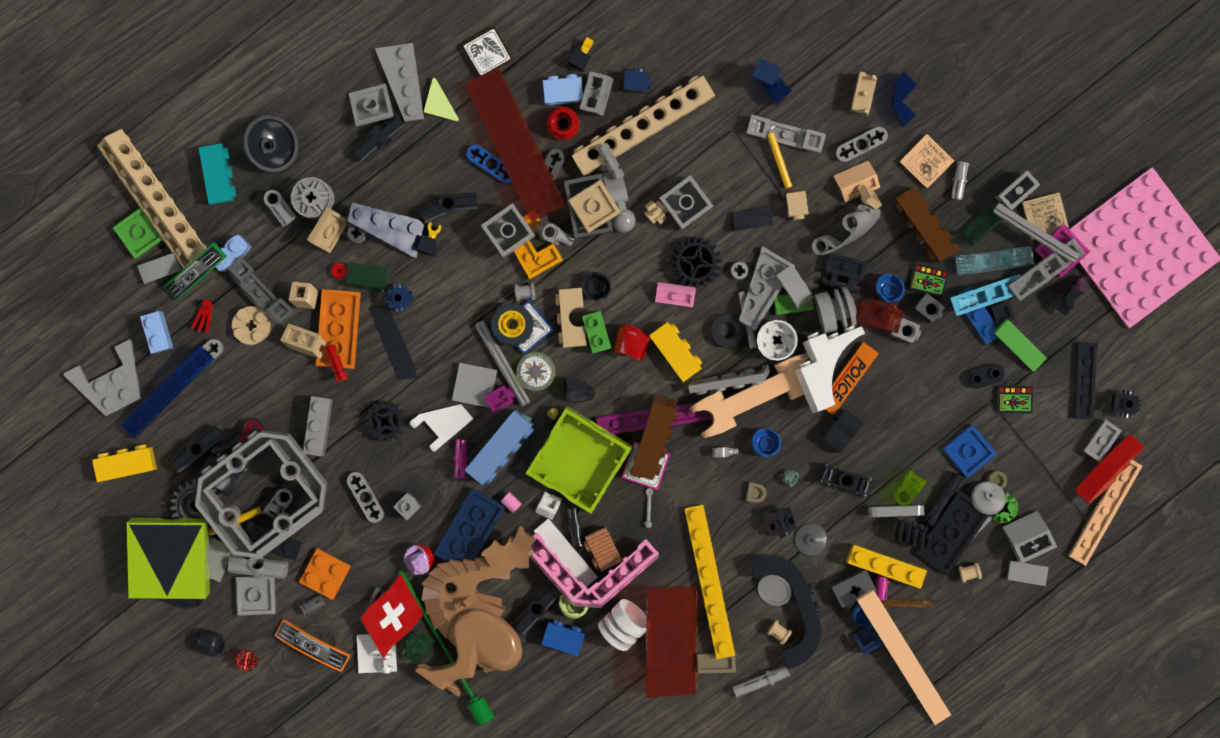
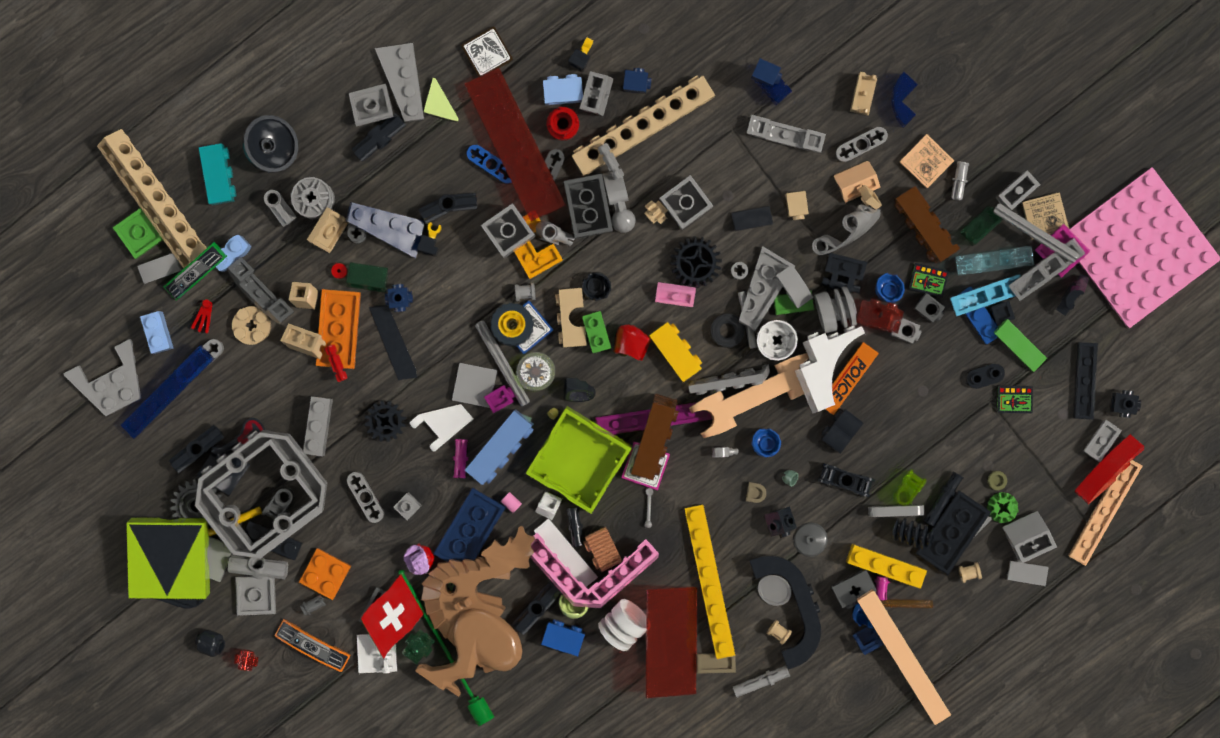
(124, 463): yellow brick -> none
(594, 206): tan tile -> none
(779, 160): yellow bar -> none
(969, 451): blue tile -> none
(988, 498): light grey piece -> none

